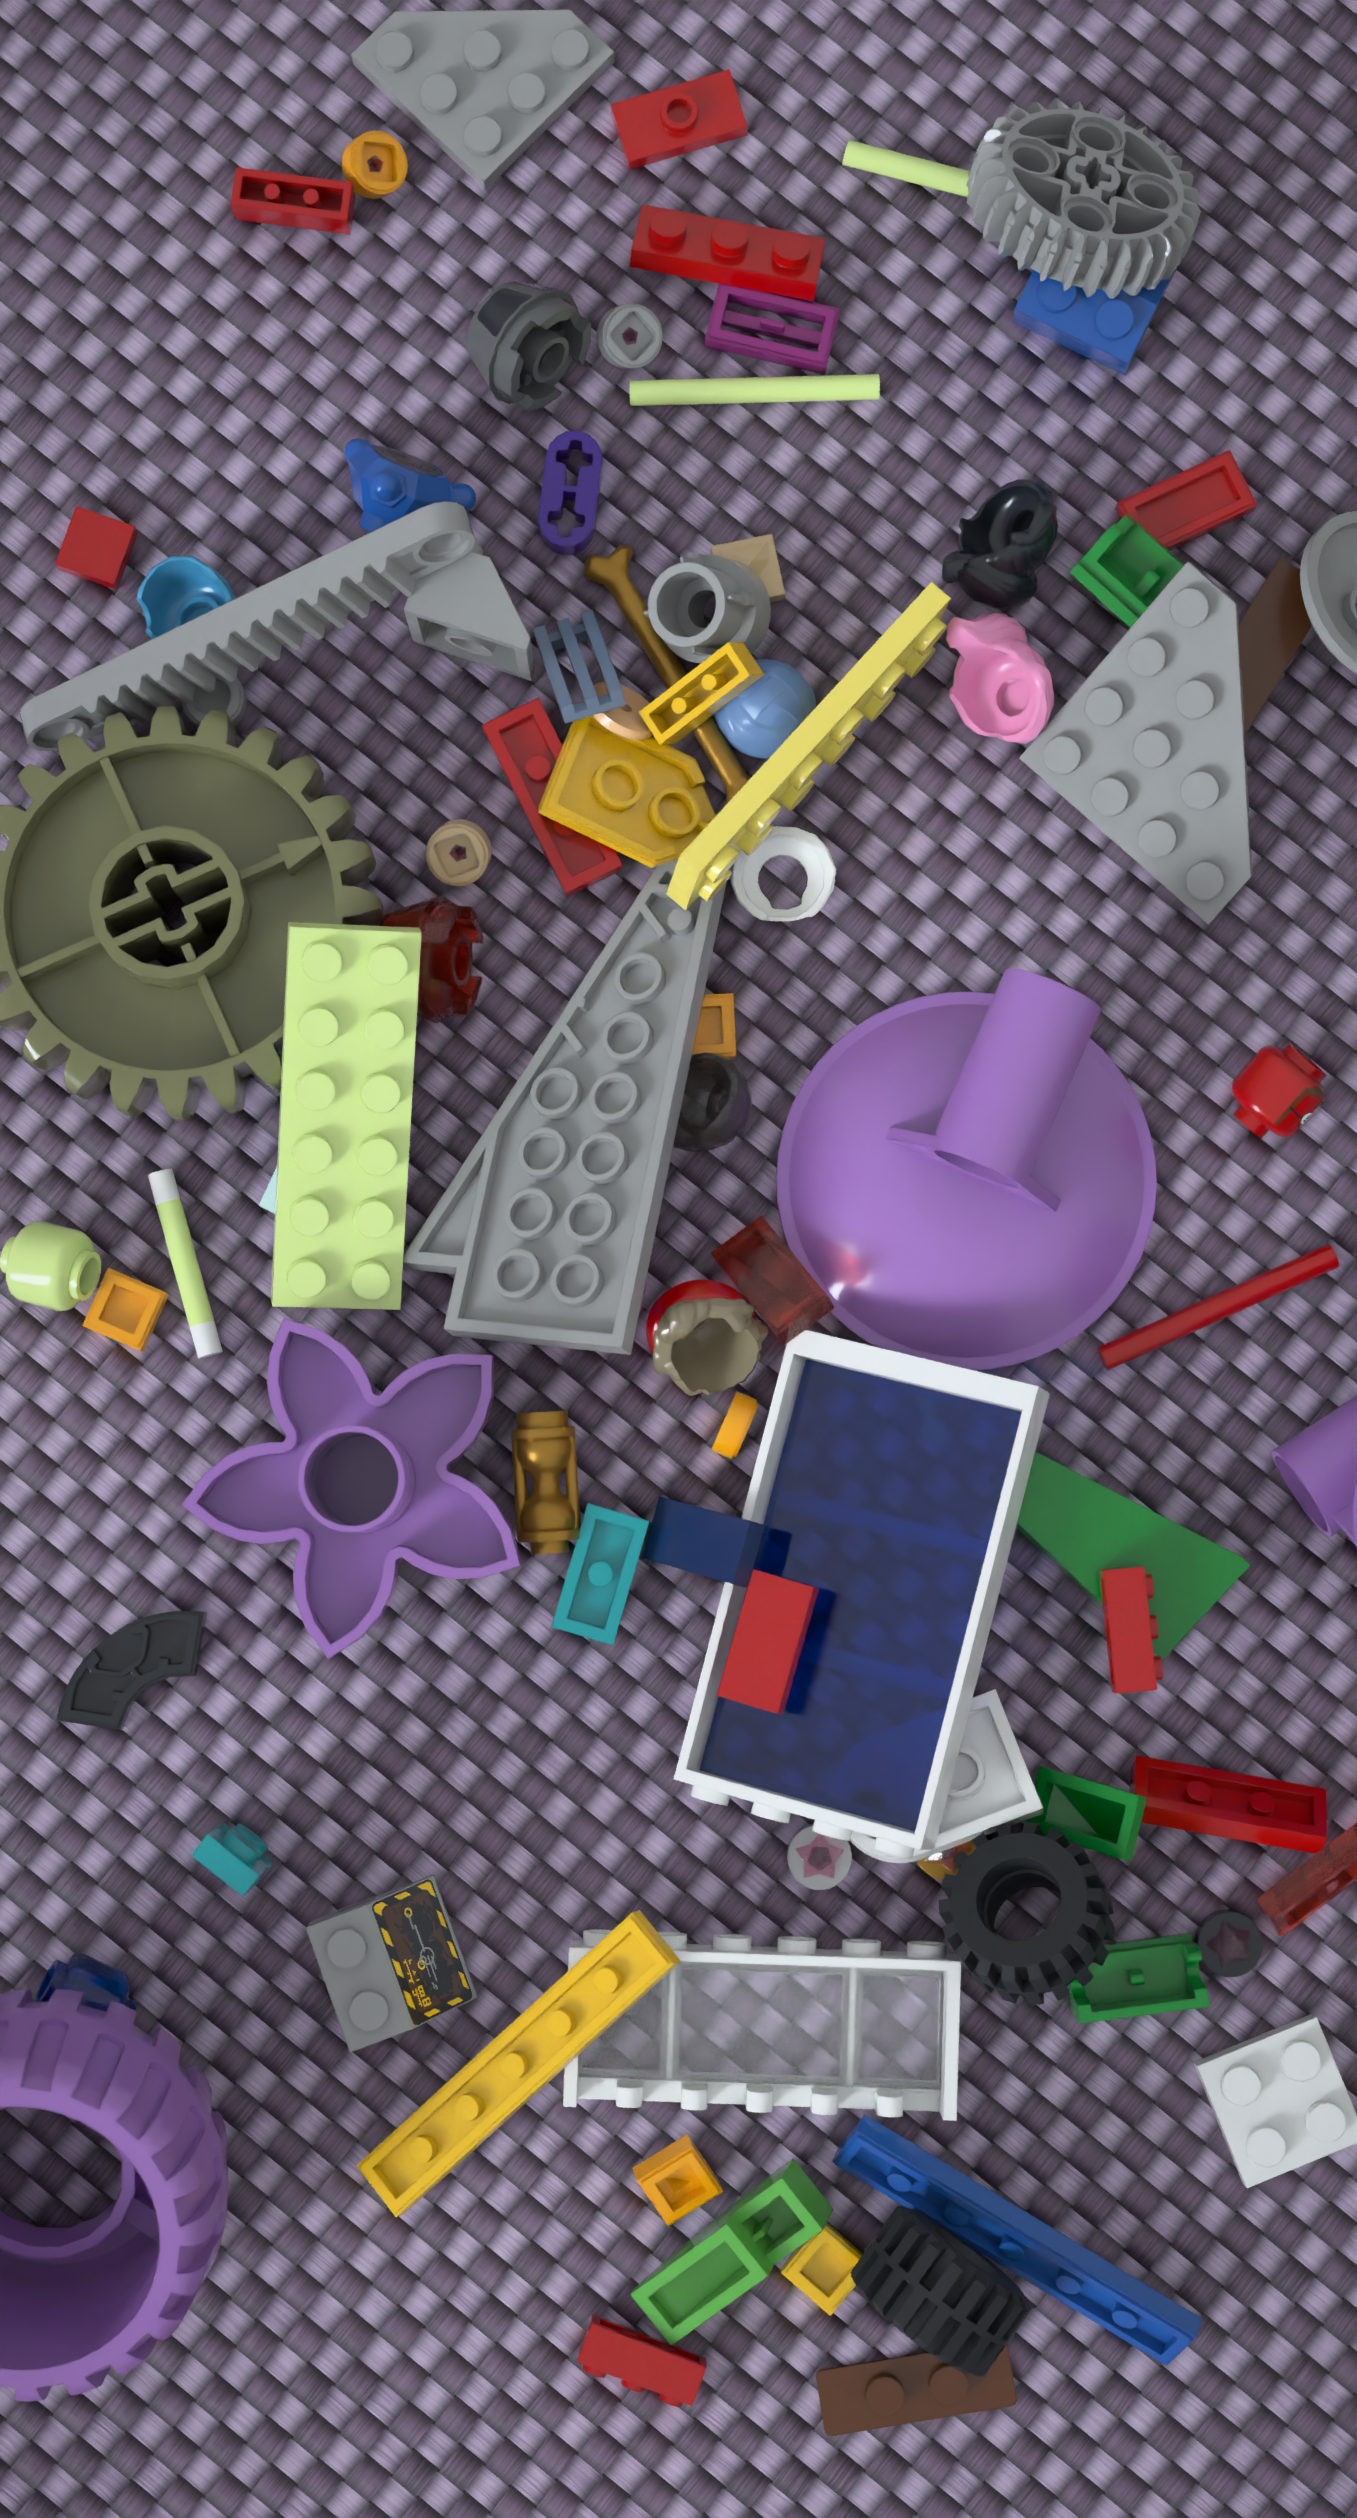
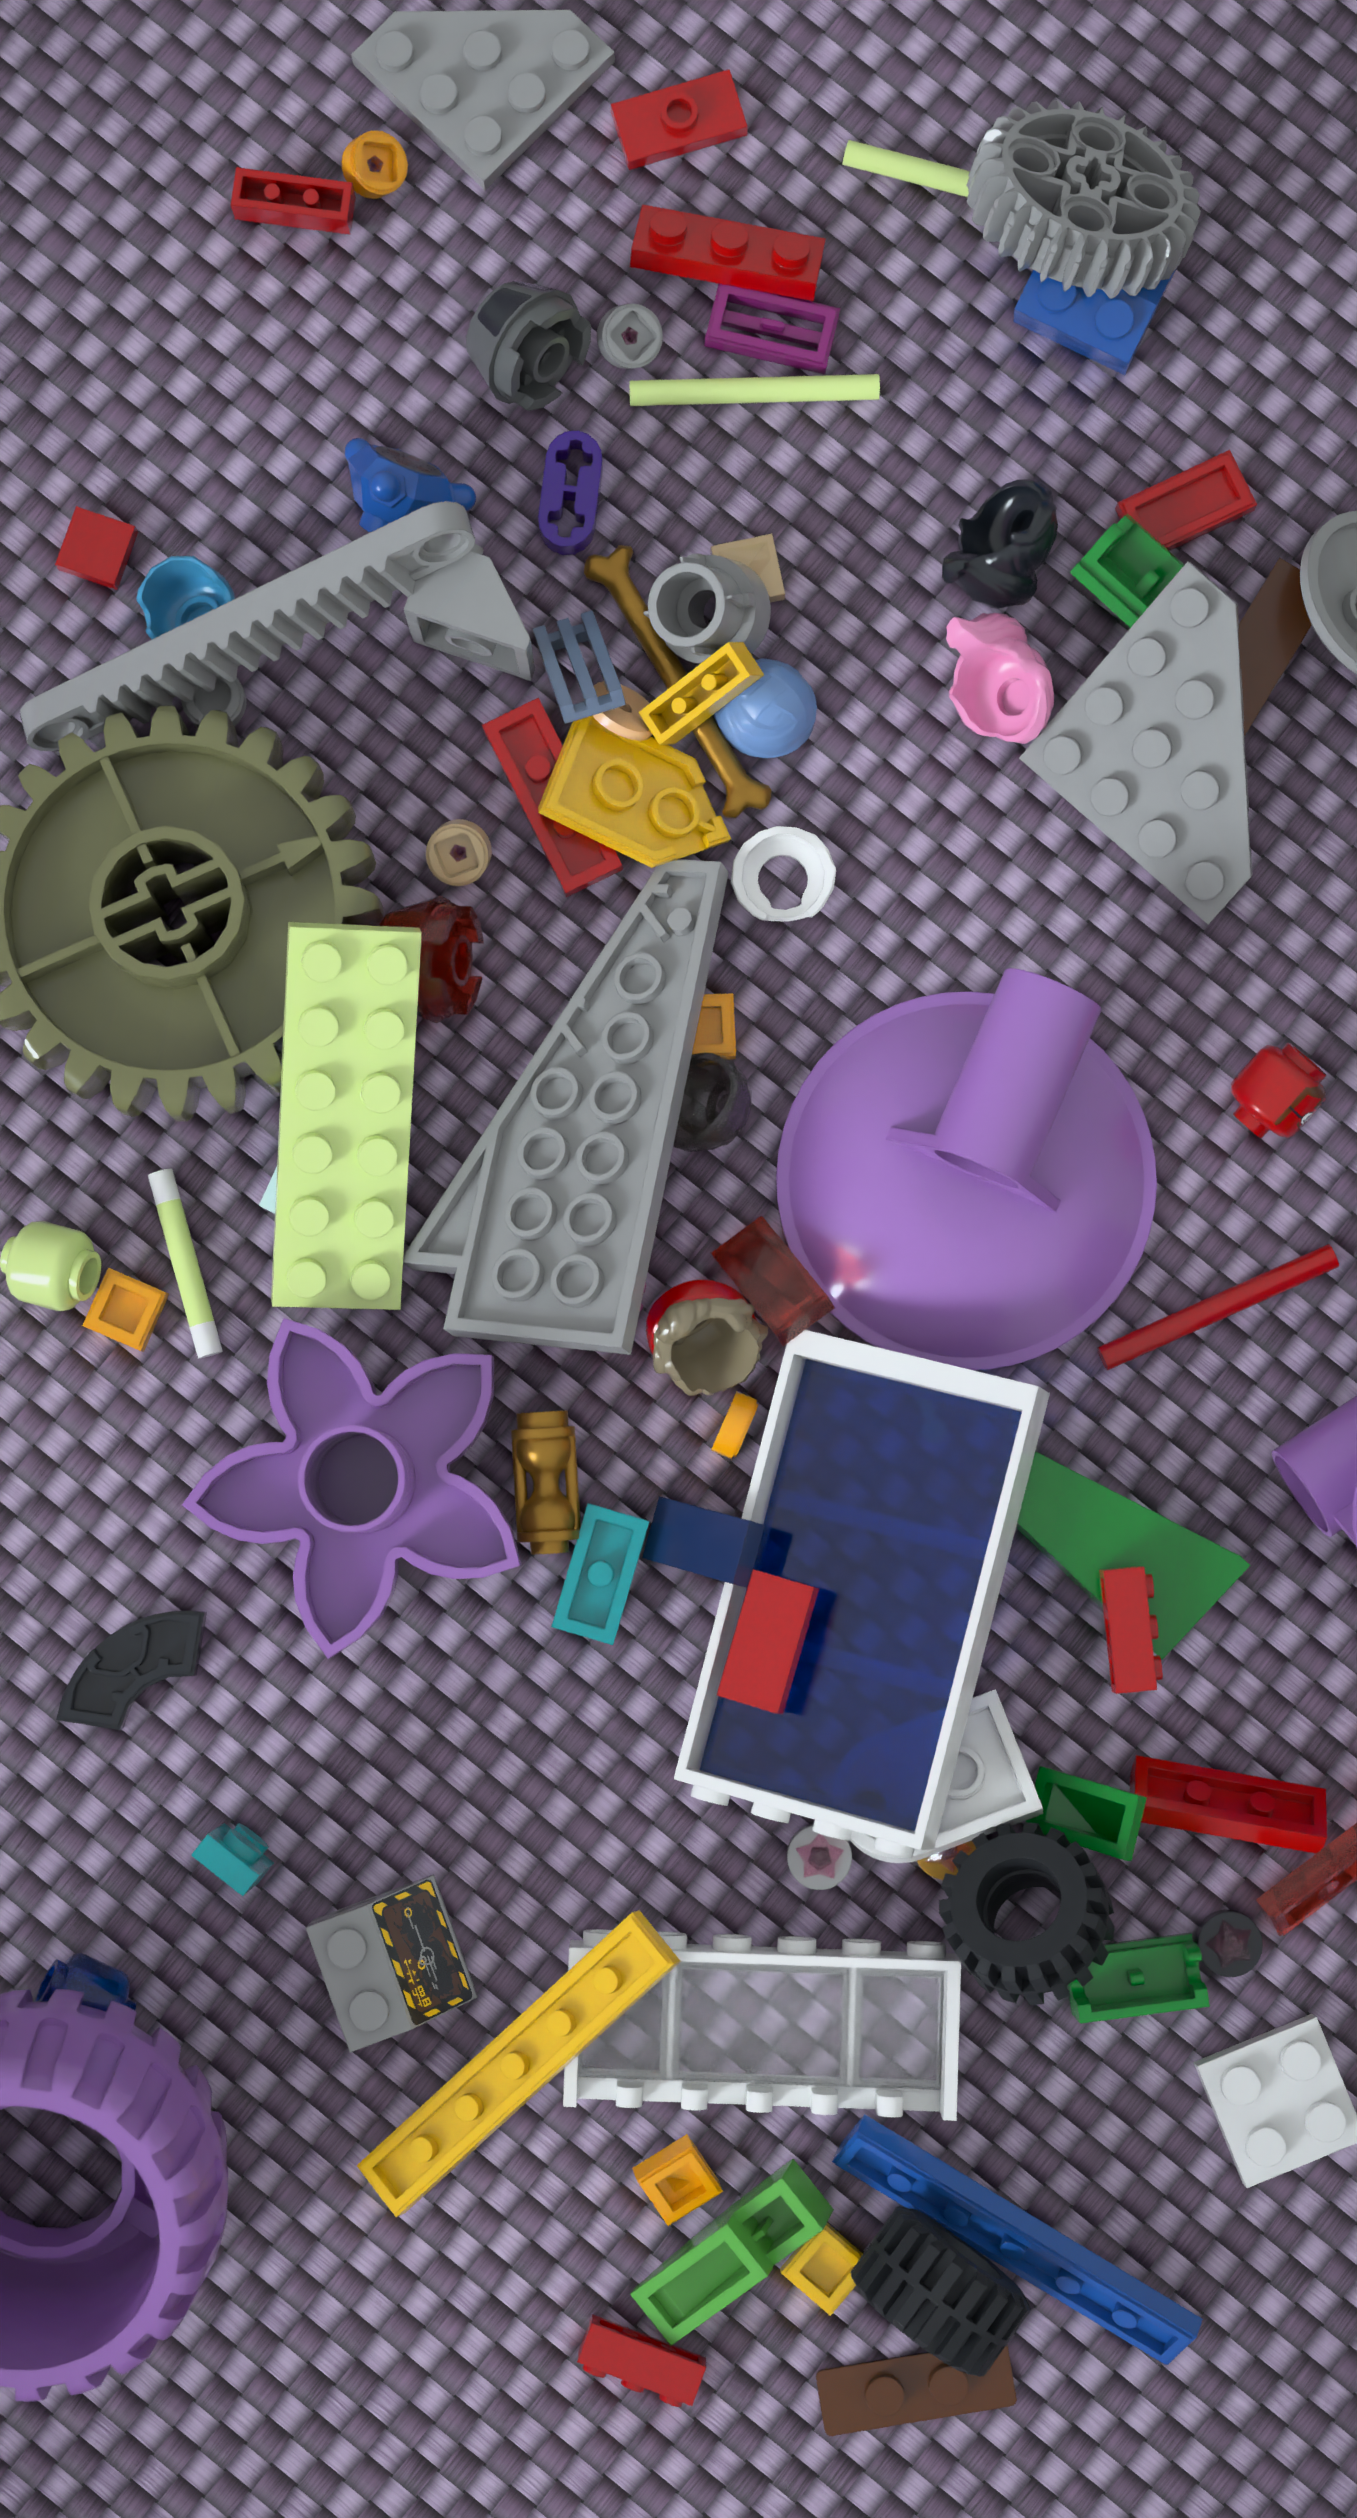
(818, 739): light yellow plate -> none

